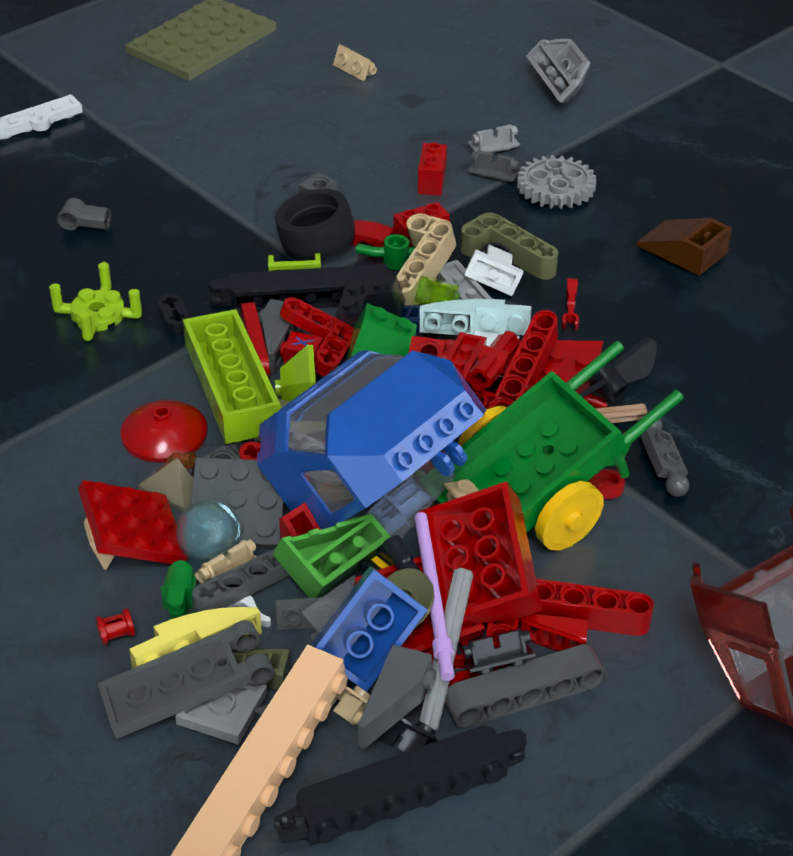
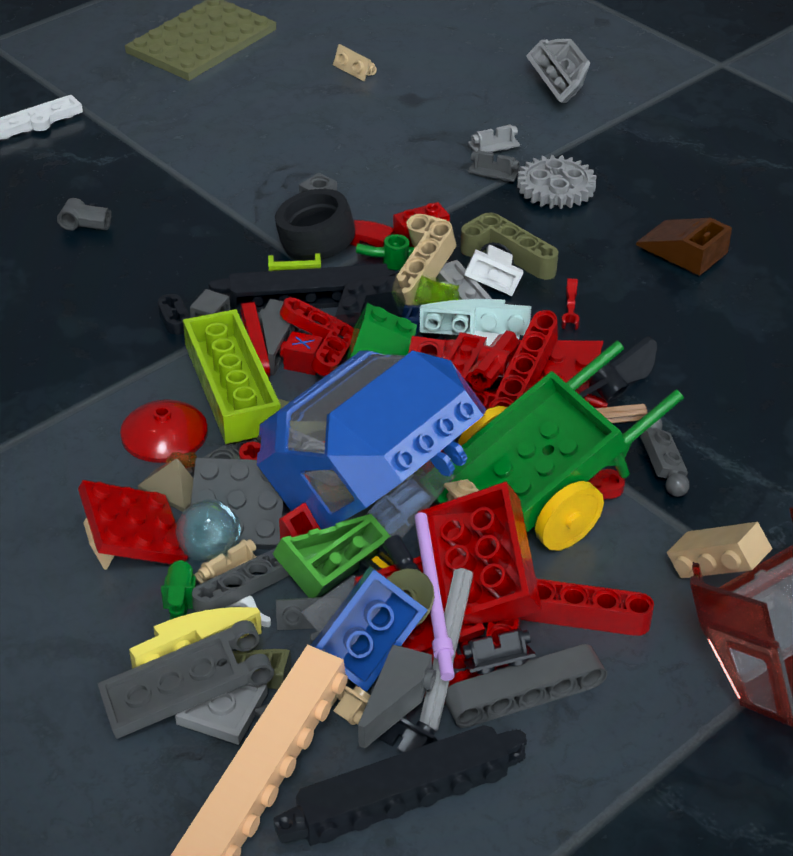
(106, 301): lime plate -> none
(115, 626): red bush -> none
(209, 303): none -> dark grey brick
(296, 375): lime slope -> none
(432, 168): red brick -> none
(555, 632): red slope -> none
(720, 549): none -> tan brick

